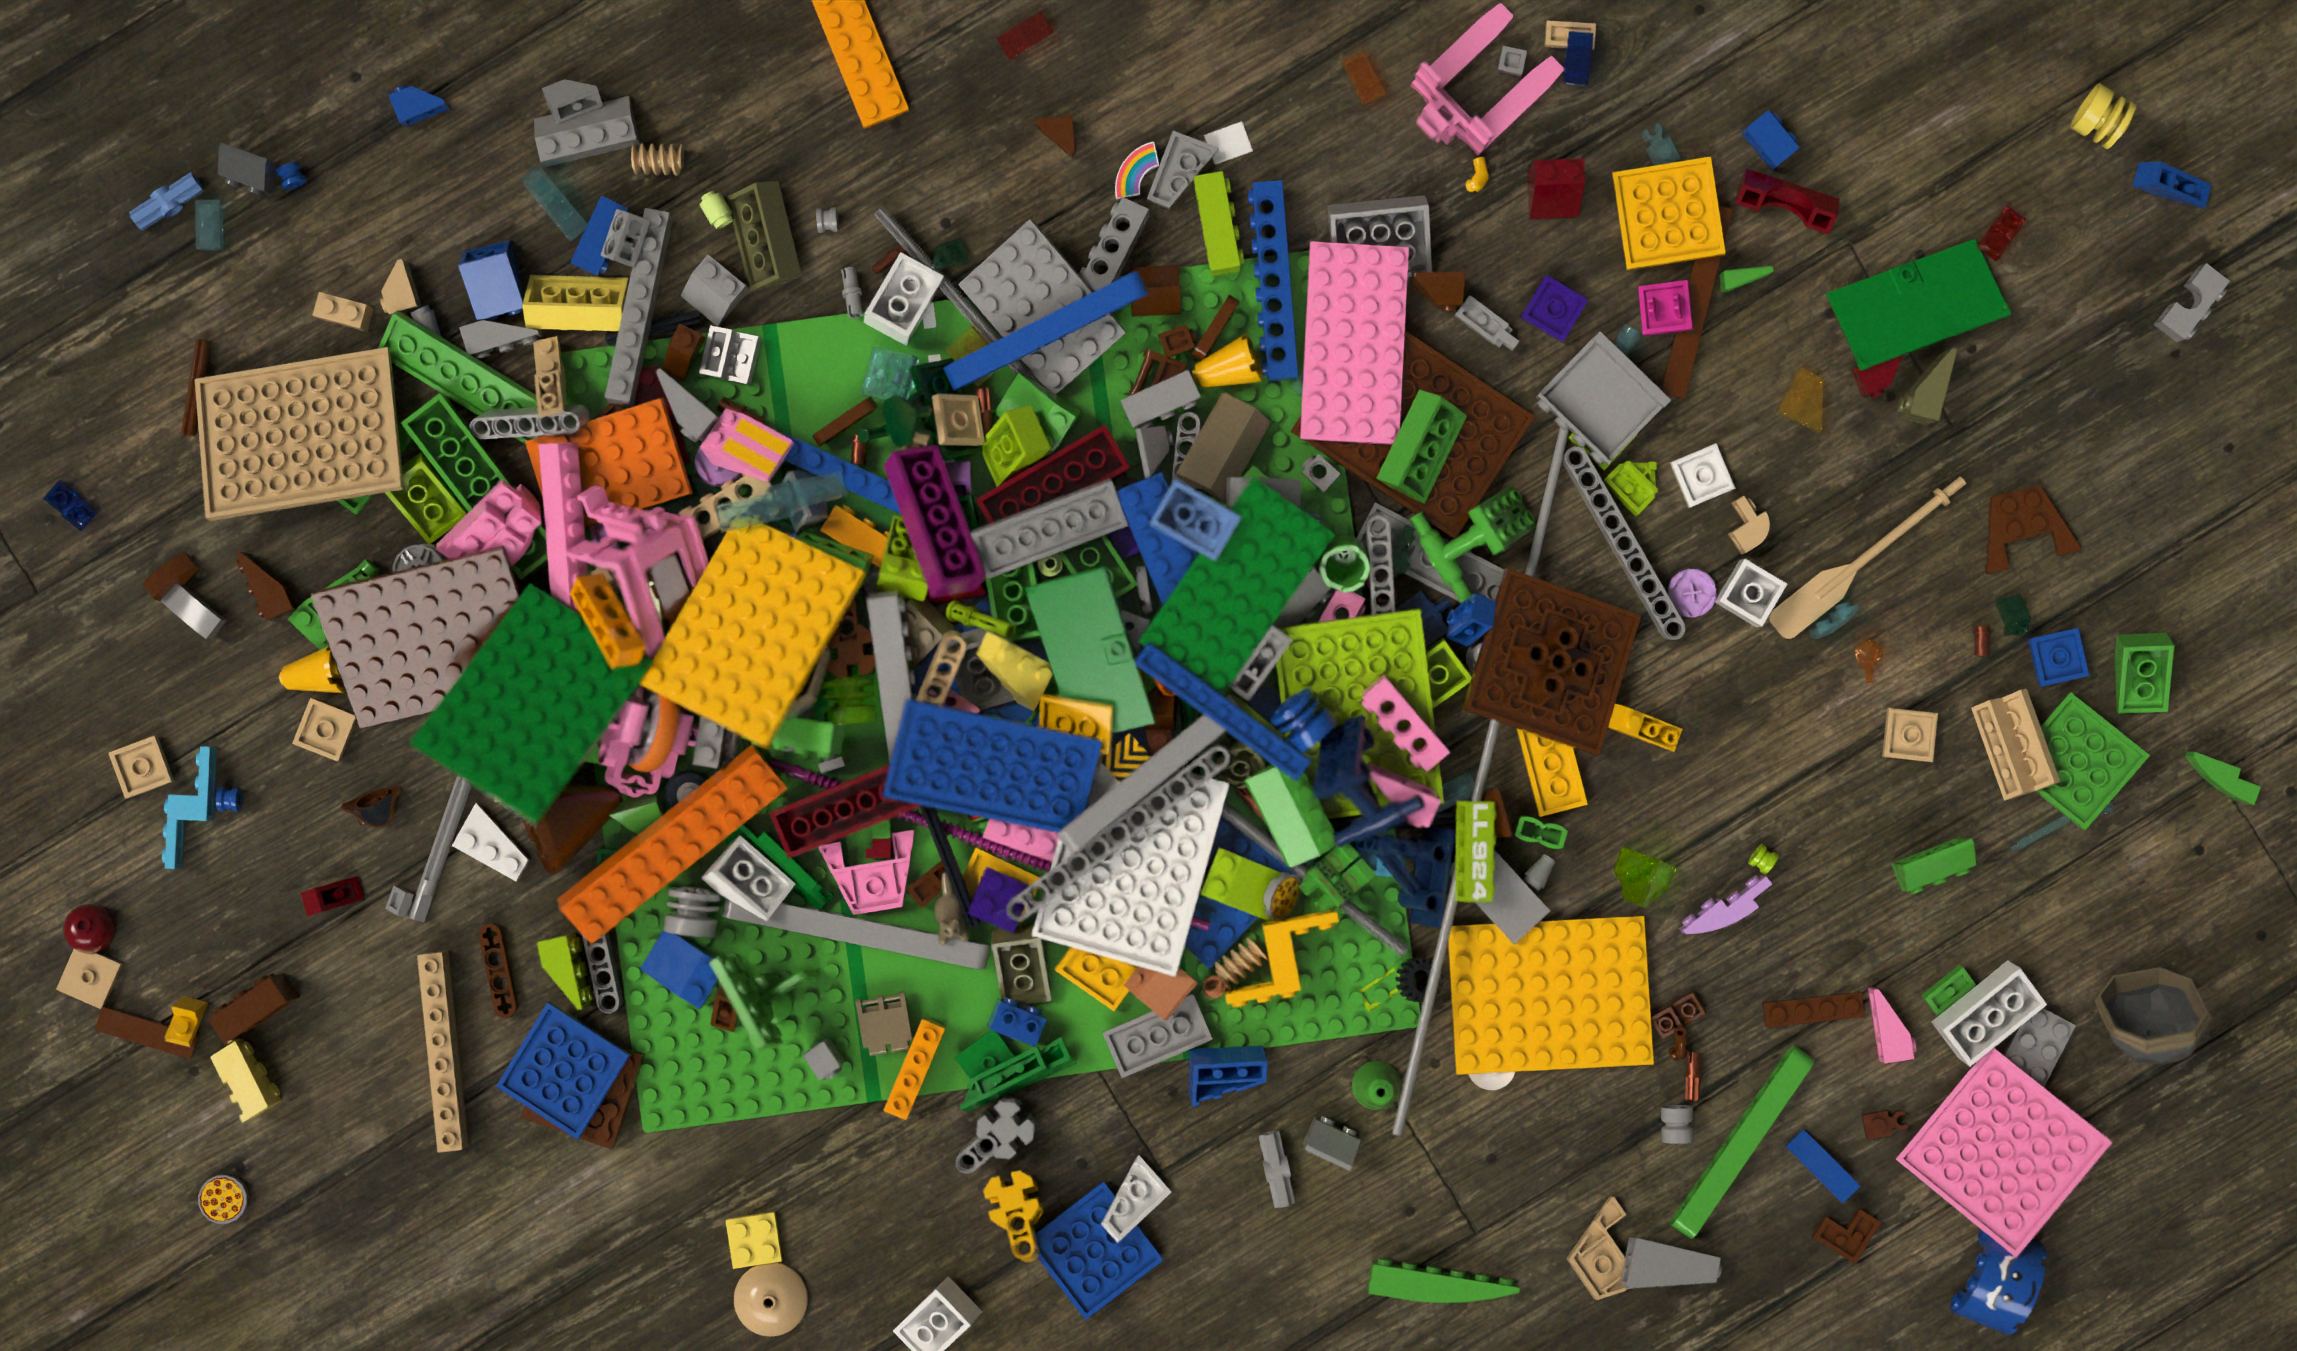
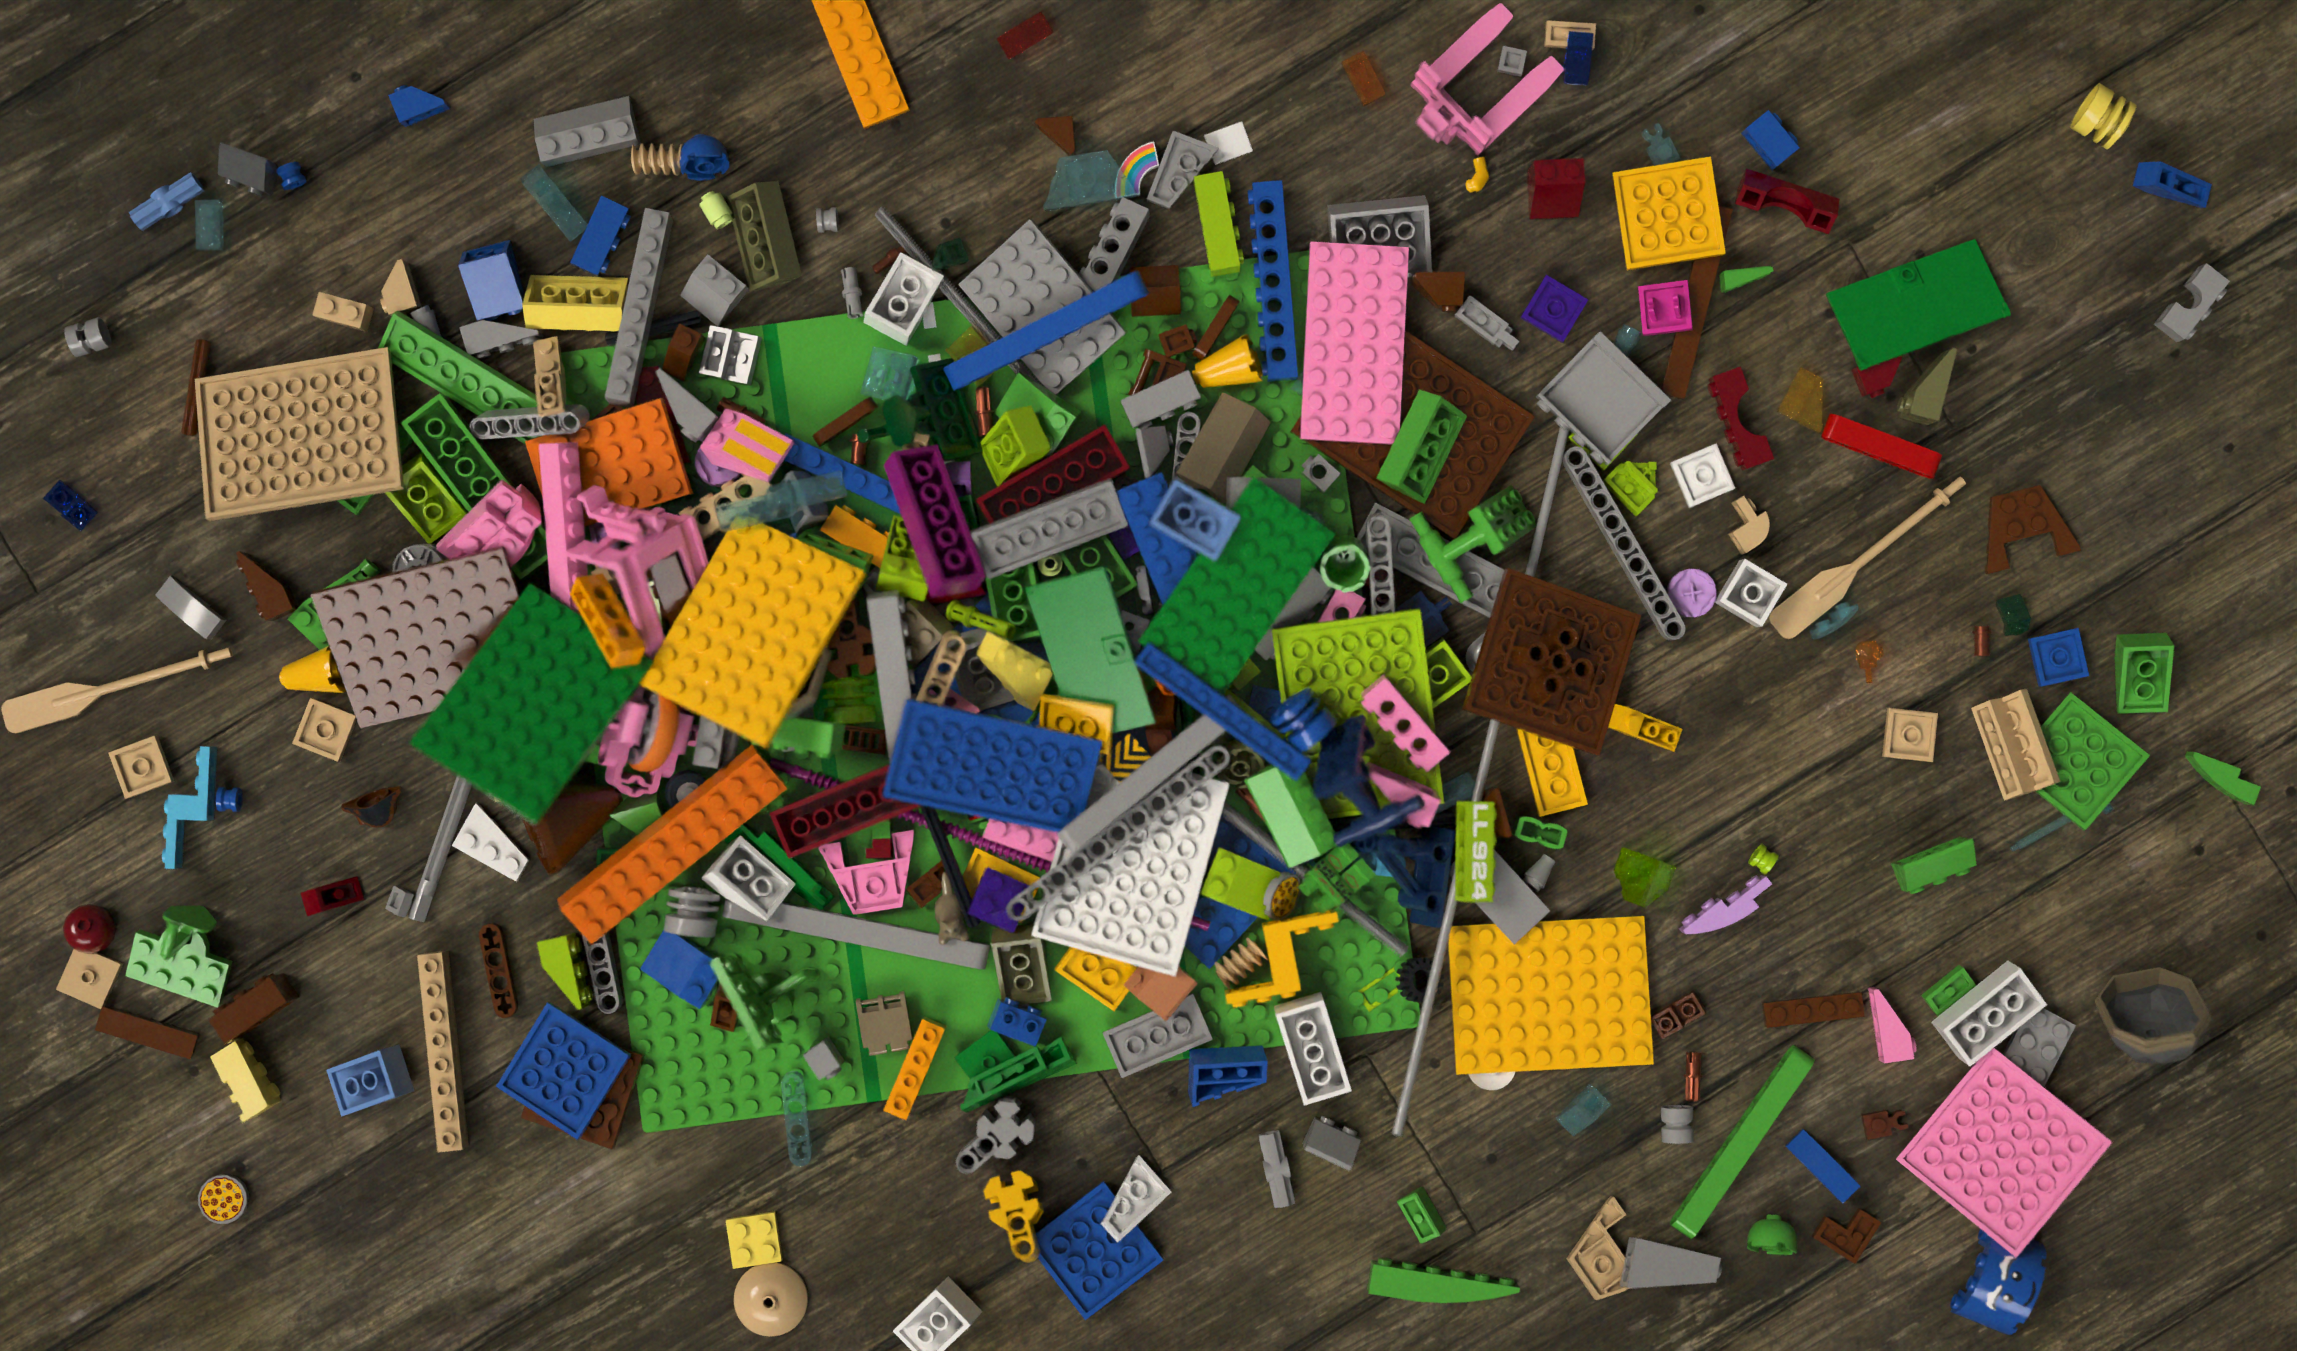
(71, 699): none -> tan piece
(90, 336): none -> light grey wheel
(173, 572): reddish brown slope -> none
(177, 962): none -> bright green plate
(186, 1020): yellow slope -> none
(370, 1080): none -> medium blue slope
(571, 99): light grey slope -> none
(625, 238): light grey brick -> none
(703, 157): none -> blue cylinder
(800, 1118): none -> clear light blue beam
(832, 763): light grey plate -> none
(860, 748): none -> reddish brown slope
(958, 419): tan plate -> none
(1086, 181): none -> clear light blue wing
(1213, 987): nougat plate -> none
(1260, 662): light grey slope -> none
(1312, 1048): none -> white brick
(1374, 1076): bright green cone -> none
(1400, 558): clear green slope -> none
(1421, 1215): none -> bright green slope
(1471, 619): blue brick -> none
(1583, 1110): none -> clear light blue slope
(1680, 1039): reddish brown arm -> none
(1748, 447): none -> dark red arch
(1772, 1236): none -> bright green cylinder
(1881, 446): none -> red beam
(2001, 233): clear red slope -> none

